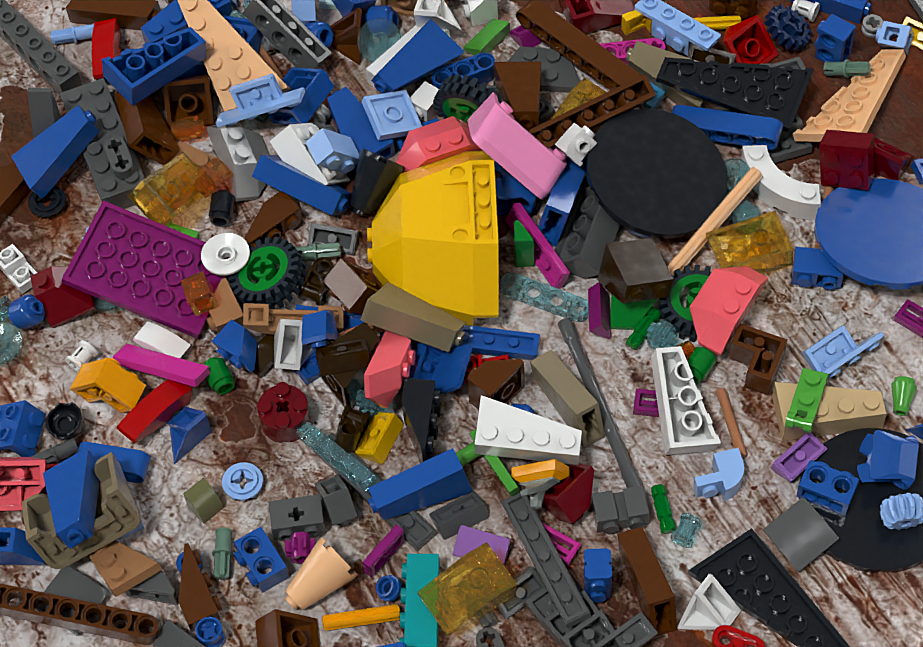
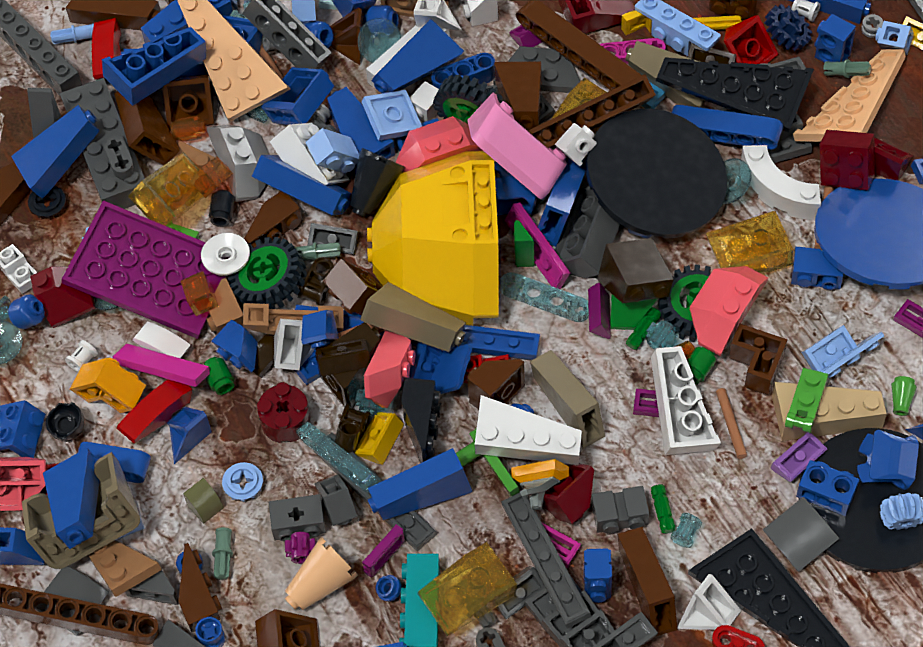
(58, 452): dark grey axle -> none
(256, 98): light blue bracket -> none
(264, 558): blue brick -> none
(361, 617): light orange axle -> none
(464, 511): dark grey slope -> none
(471, 538): medium lavender slope -> none
(488, 37): bright green slope -> none
(571, 338): dark grey piece -> none
(715, 220): light nougat axle -> none
(727, 476): light blue brick -> none
(744, 211): clear light blue gear -> none

